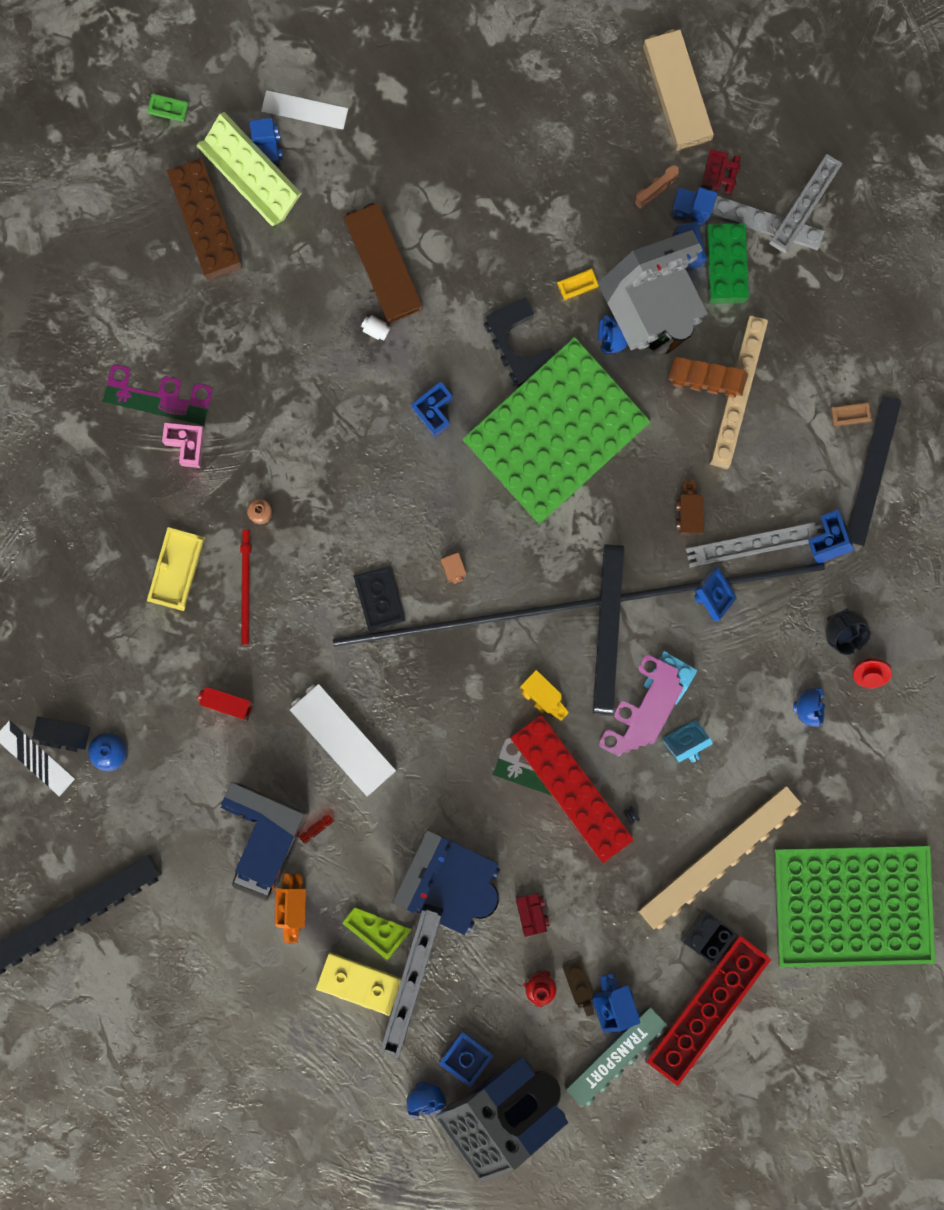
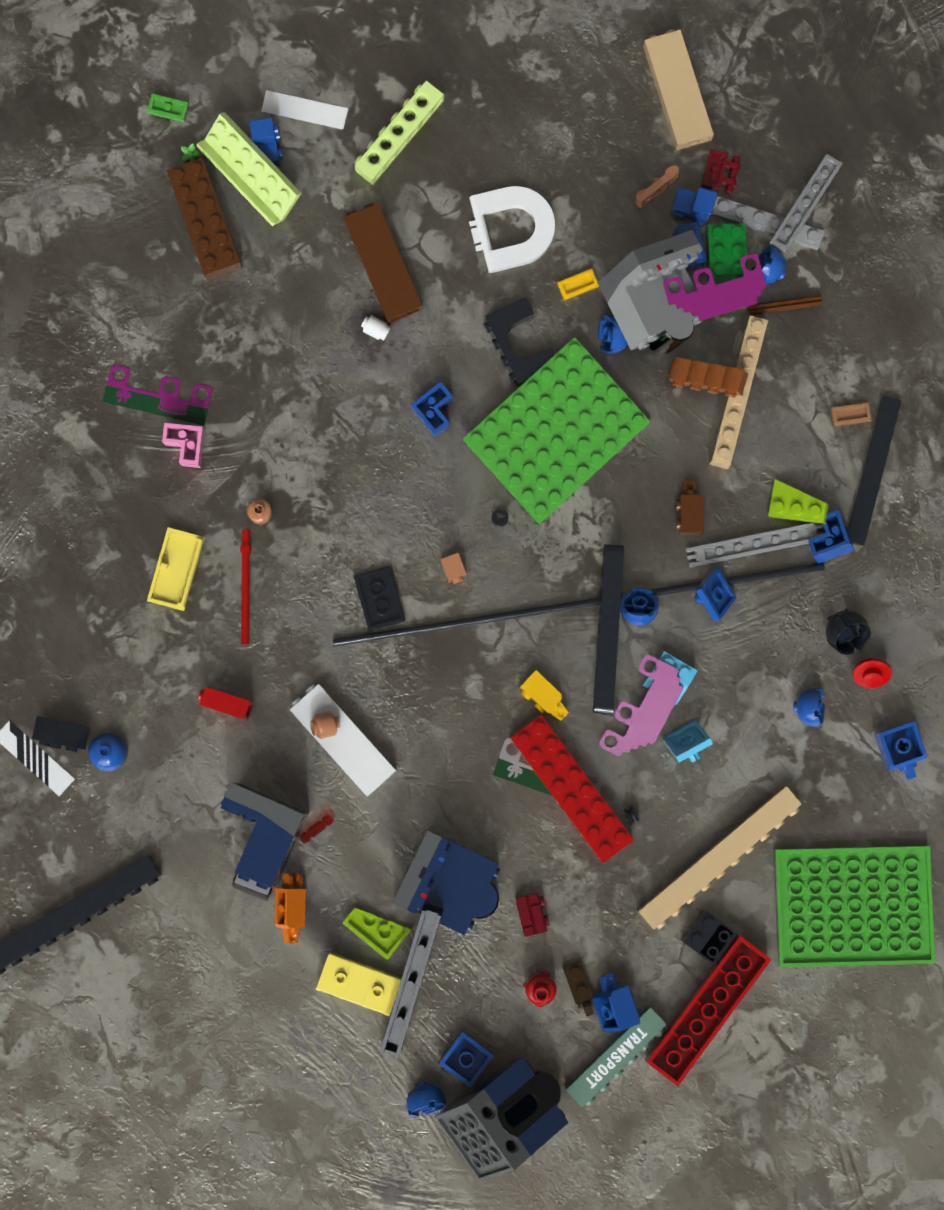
(189, 152): none -> bright green plant
(324, 725): none -> nougat head
(373, 171): none -> yellowish green brick
(494, 516): none -> black bush
(506, 199): none -> white piece
(639, 606): none -> blue cylinder
(722, 298): none -> magenta piece
(772, 264): none -> blue cylinder
(783, 305): none -> reddish brown axle
(796, 505): none -> lime wing
(907, 756): none -> blue hinge

